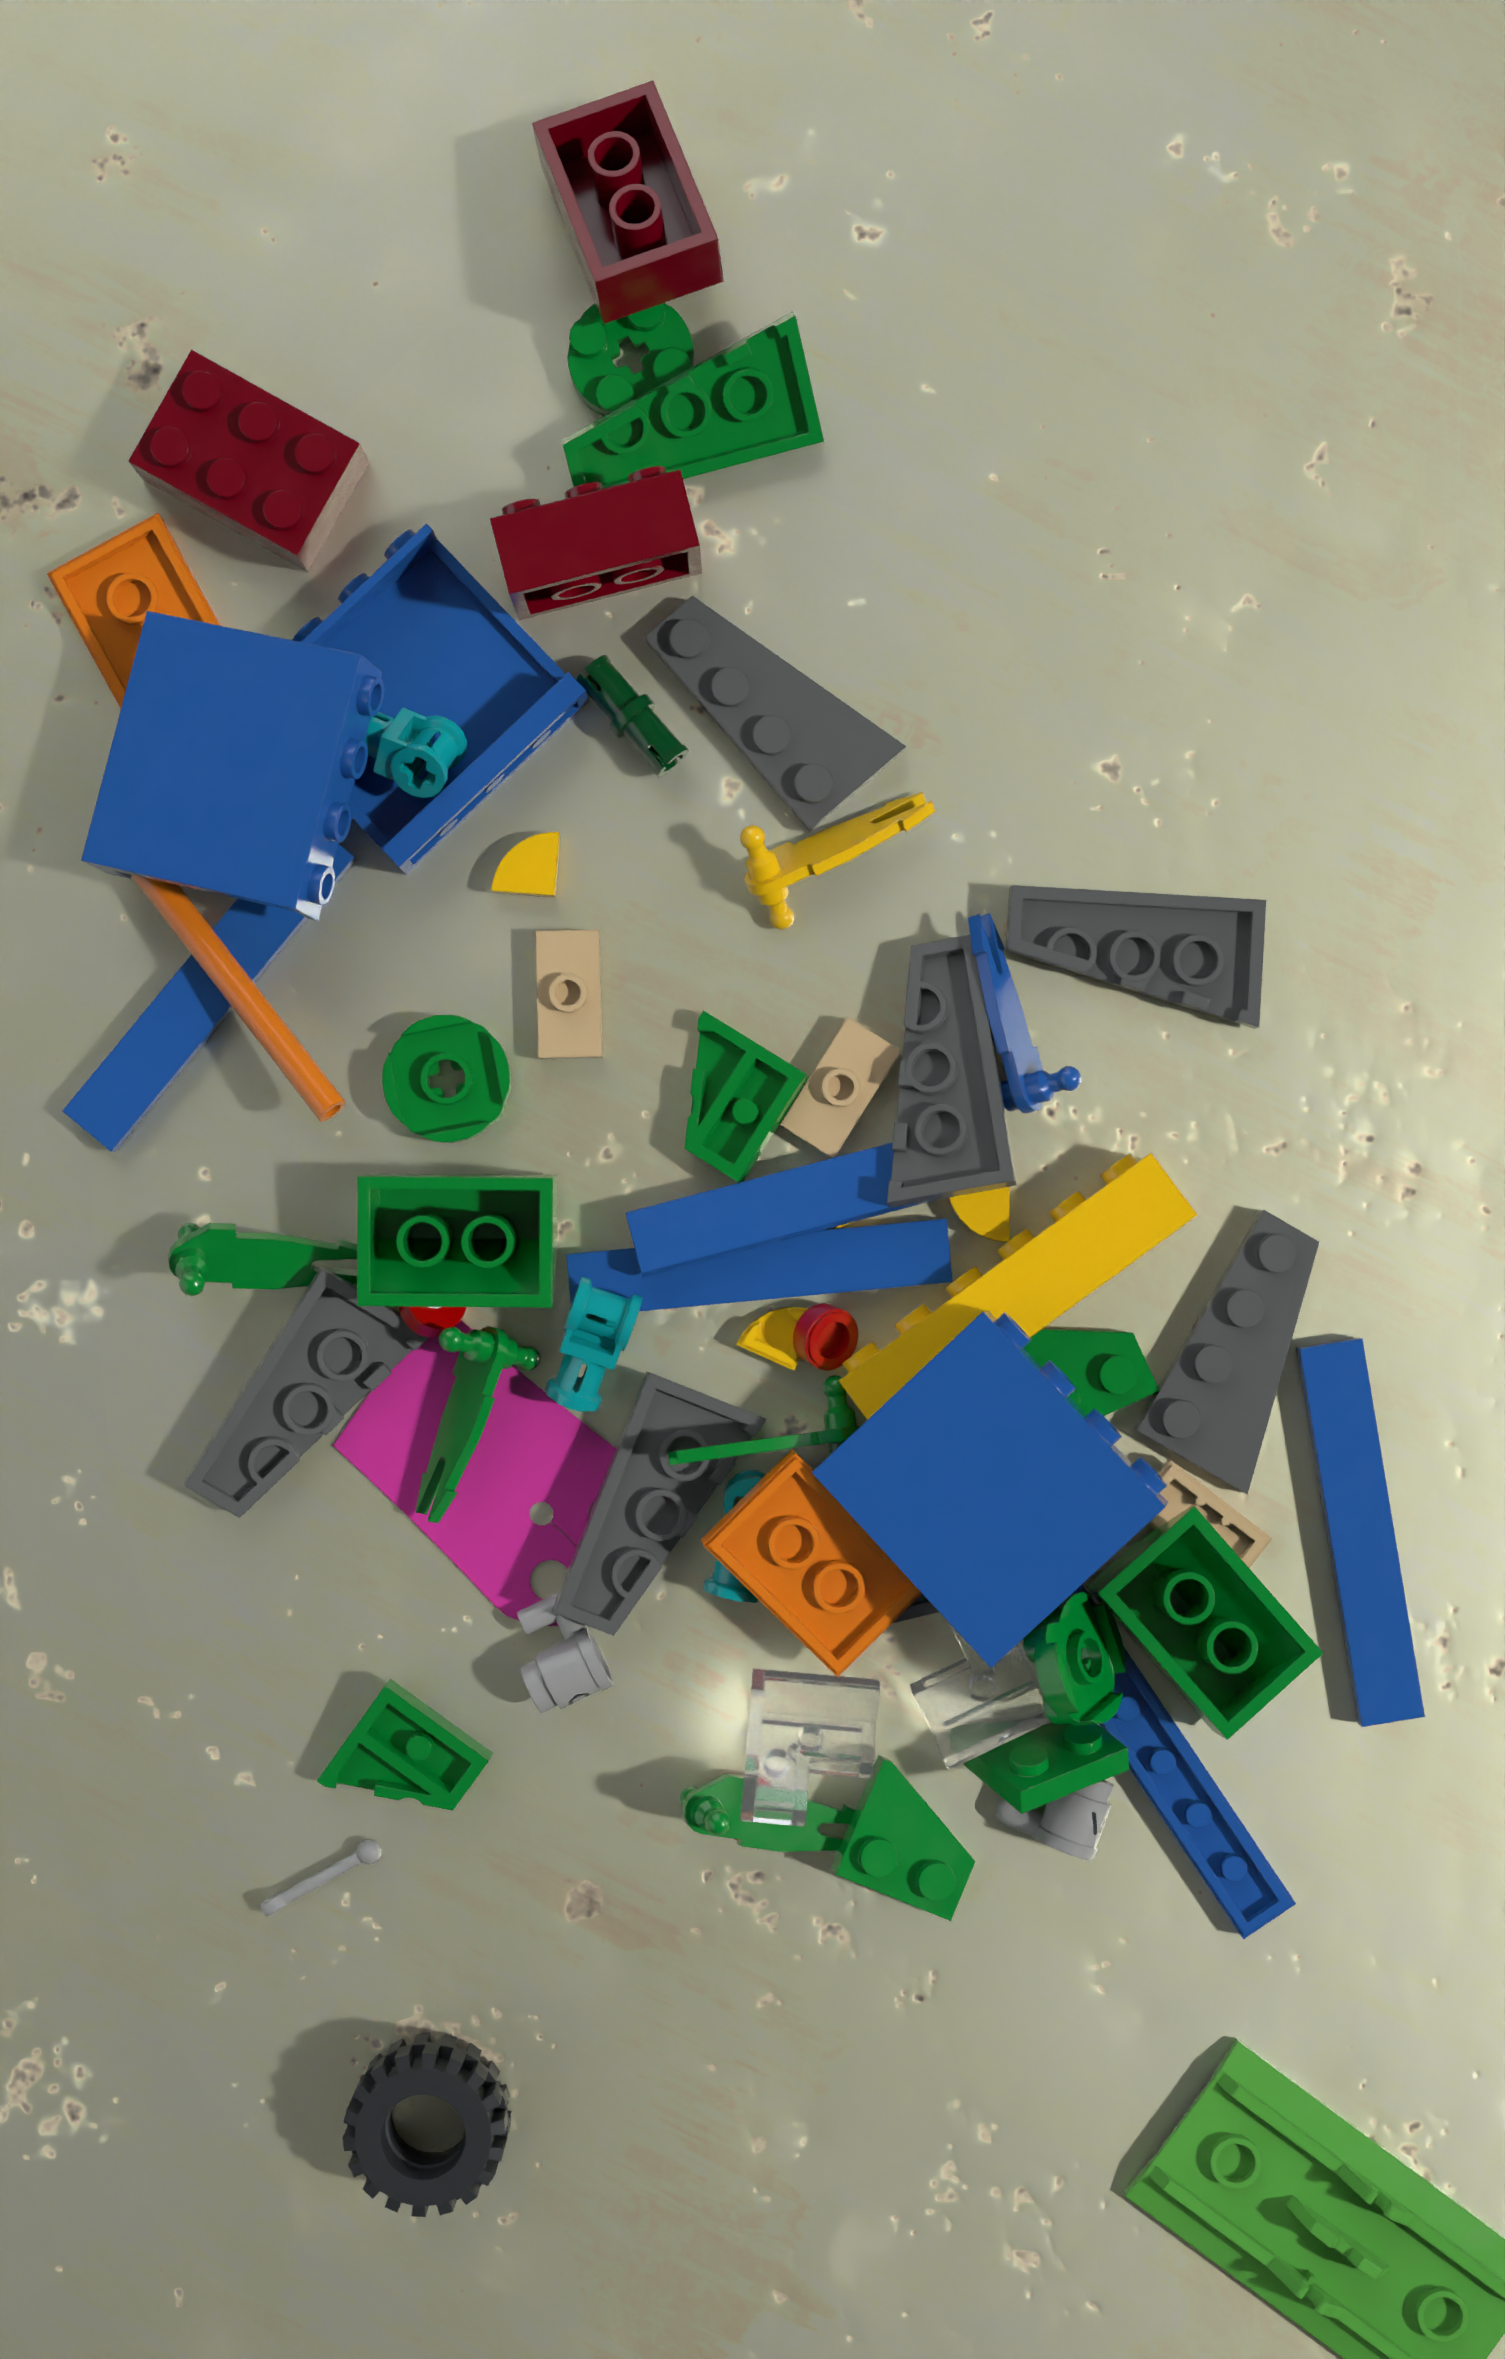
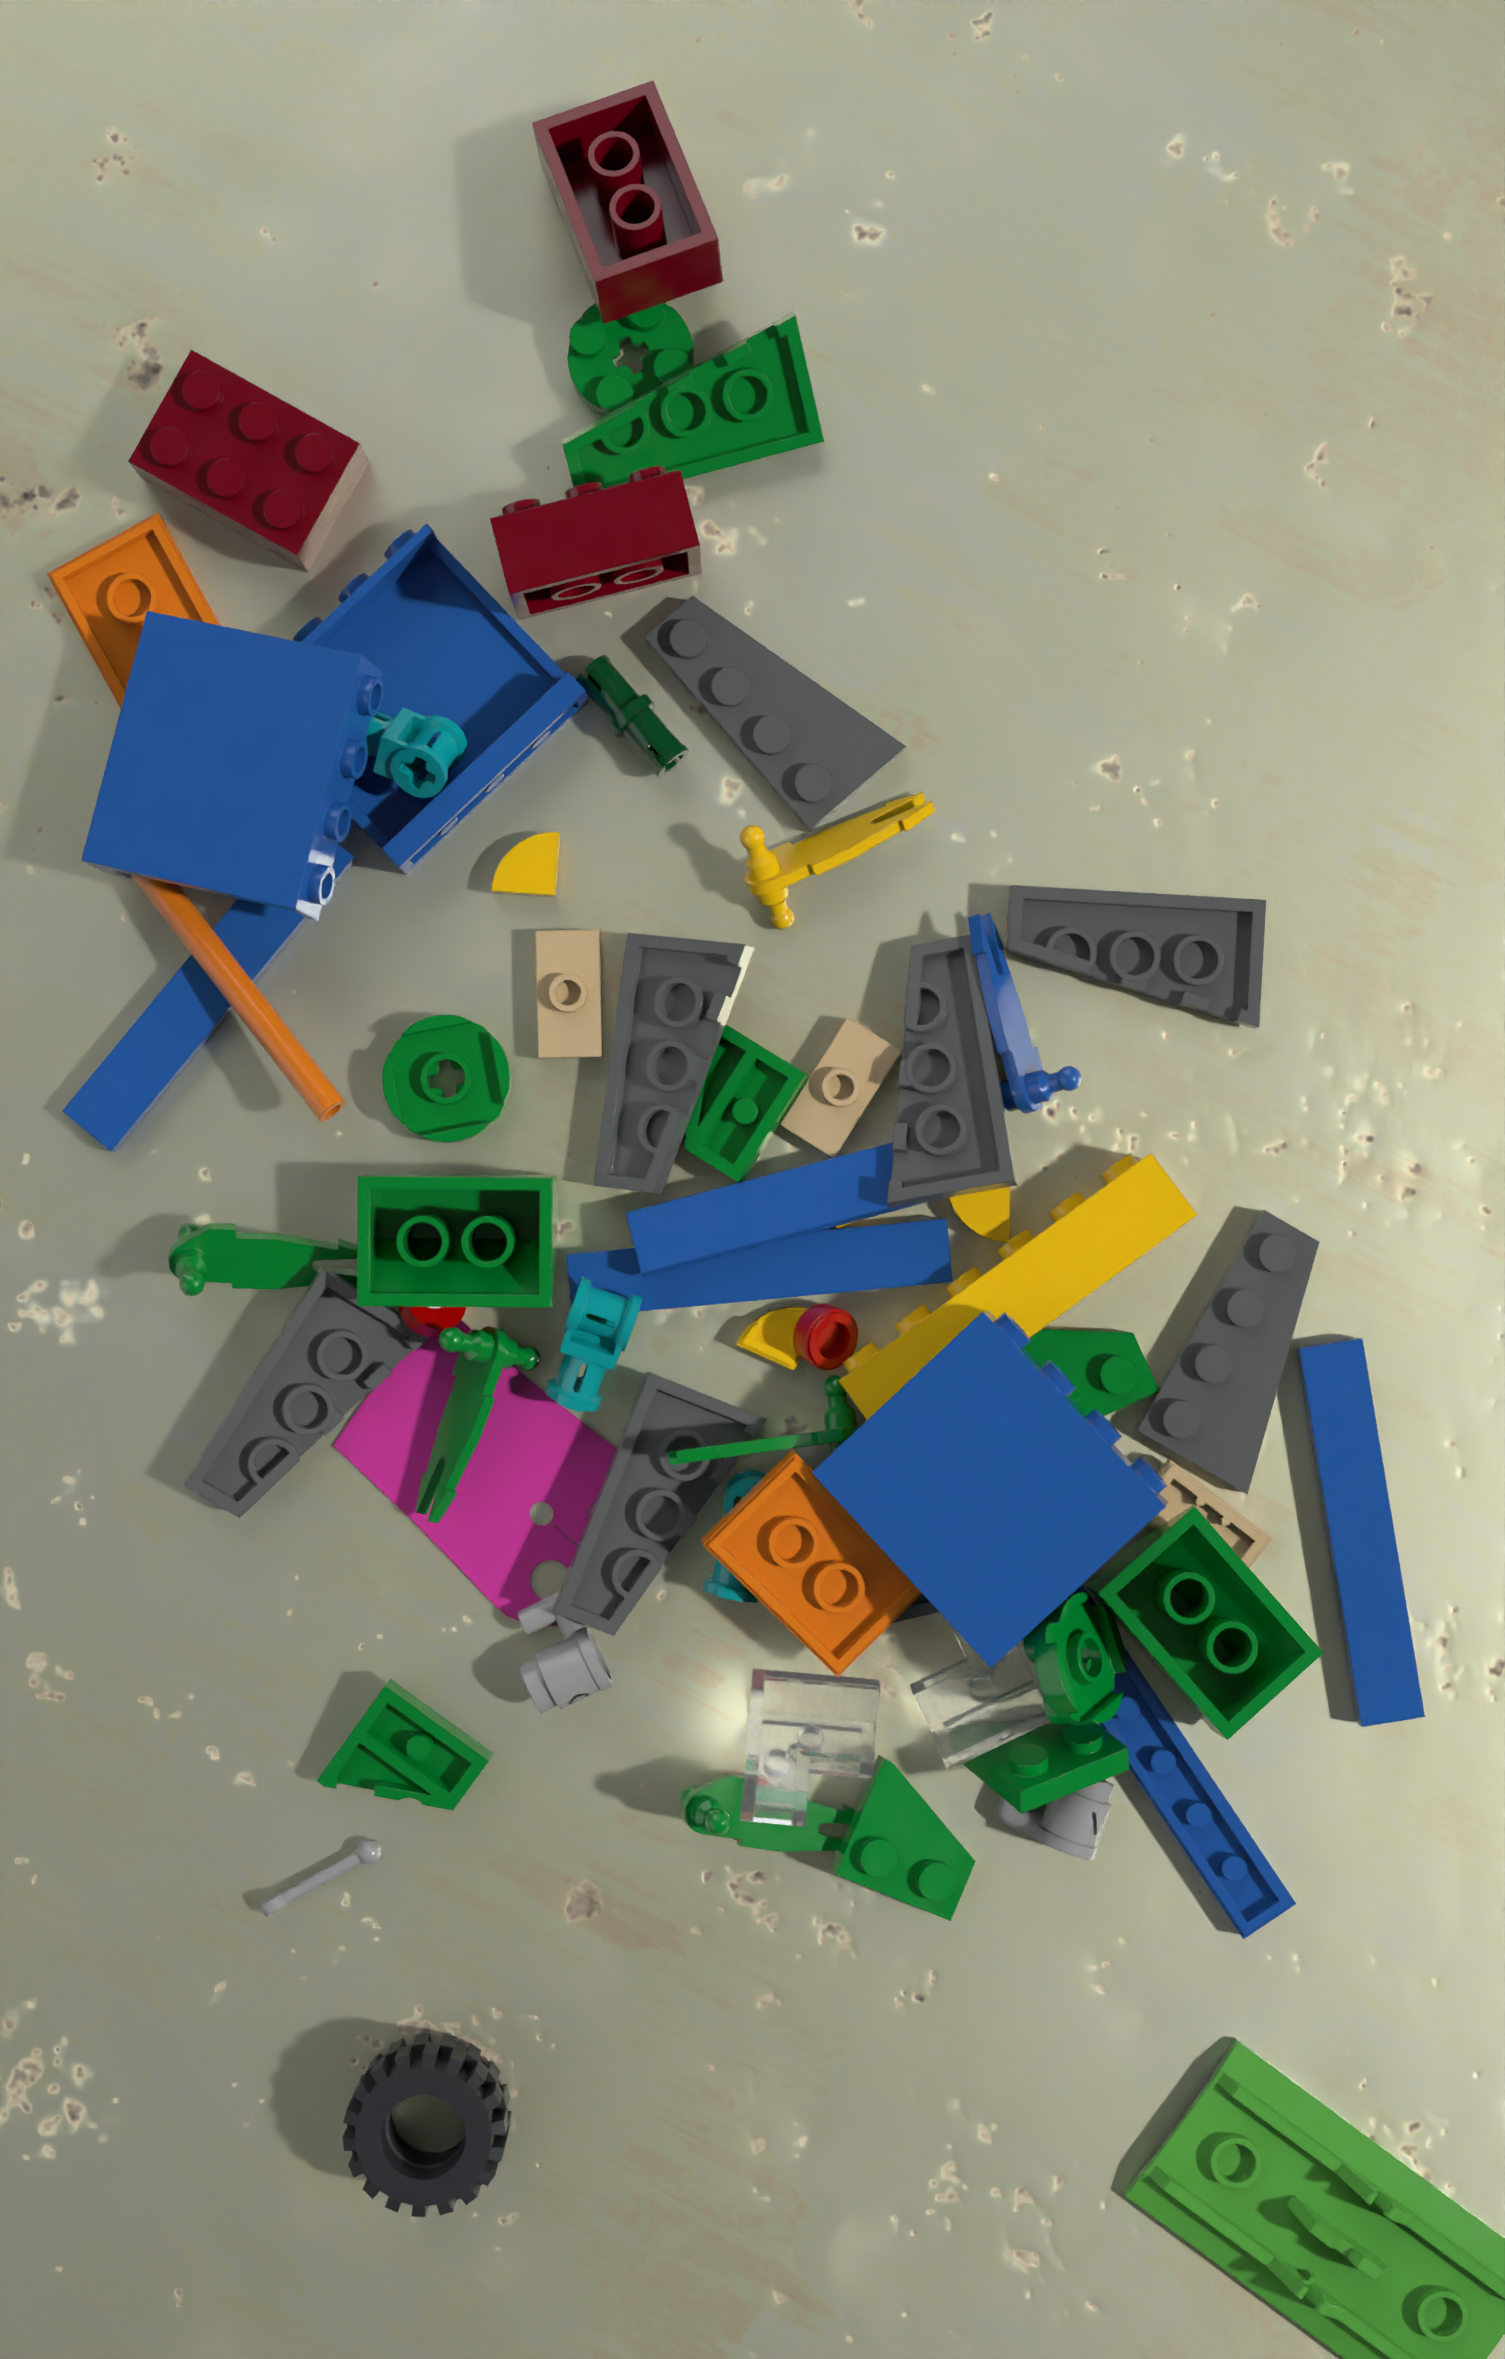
(664, 1040): none -> dark grey wing

